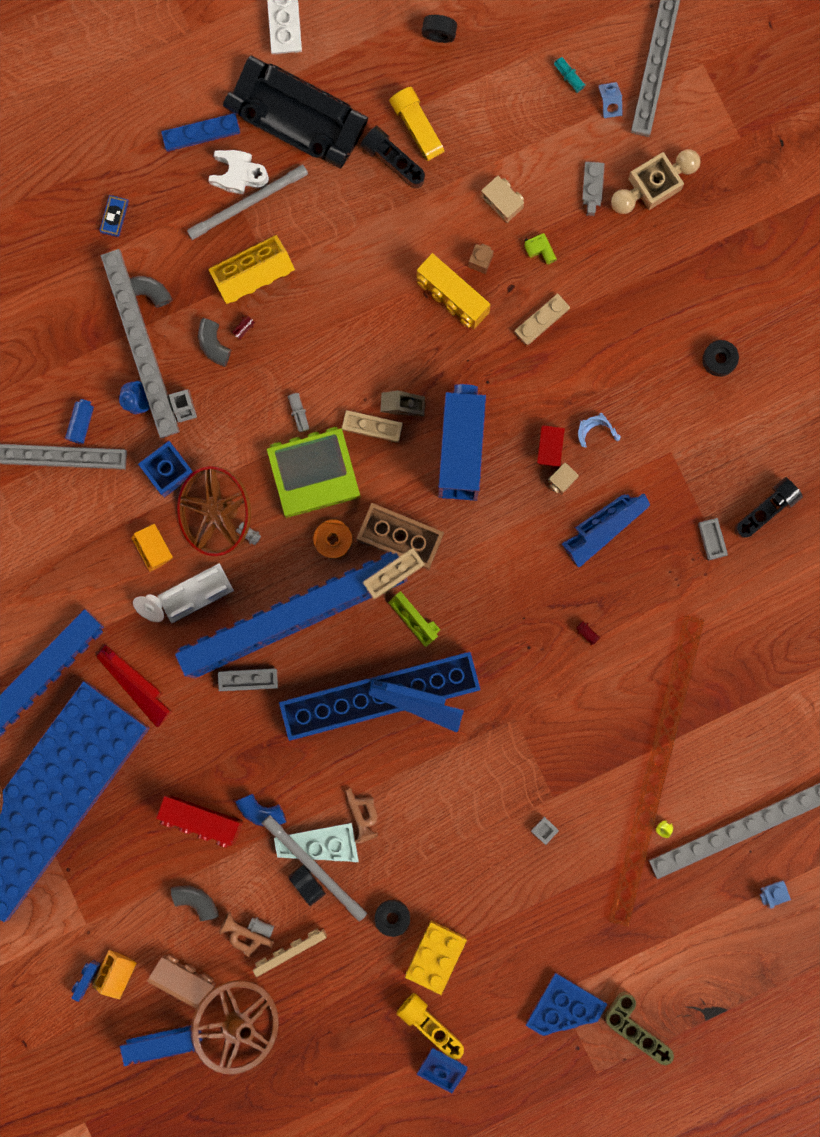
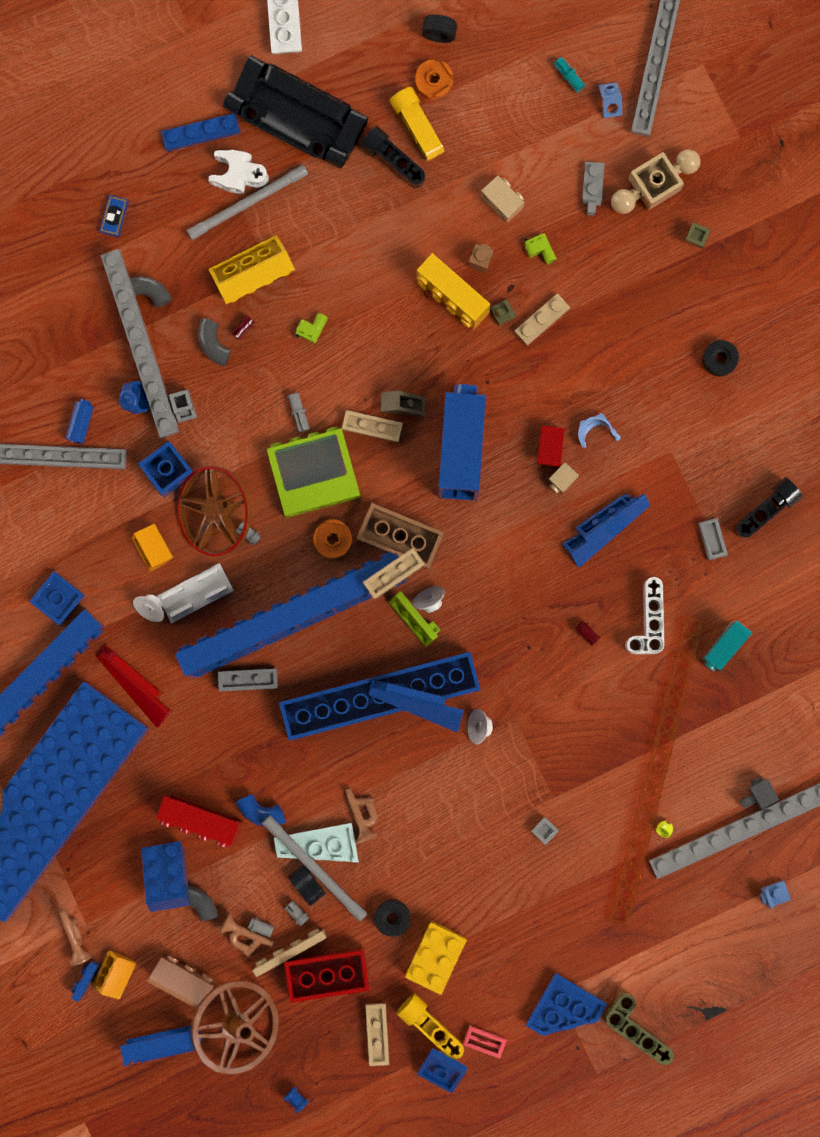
(57, 598): none -> blue plate
(75, 938): none -> nougat piece
(165, 876): none -> blue brick
(296, 913): none -> light grey pin
(296, 1100): none -> blue bush
(307, 977): none -> red brick
(311, 331): none -> lime piece
(377, 1034): none -> tan plate
(429, 599): none -> white piece
(435, 68): none -> orange plate
(469, 1036): none -> coral tile
(479, 726): none -> white piece
(503, 312): none -> olive tile
(649, 615): none -> white beam
(697, 235): none -> olive tile
(726, 646): none -> teal slope
(761, 794): none -> dark grey brick

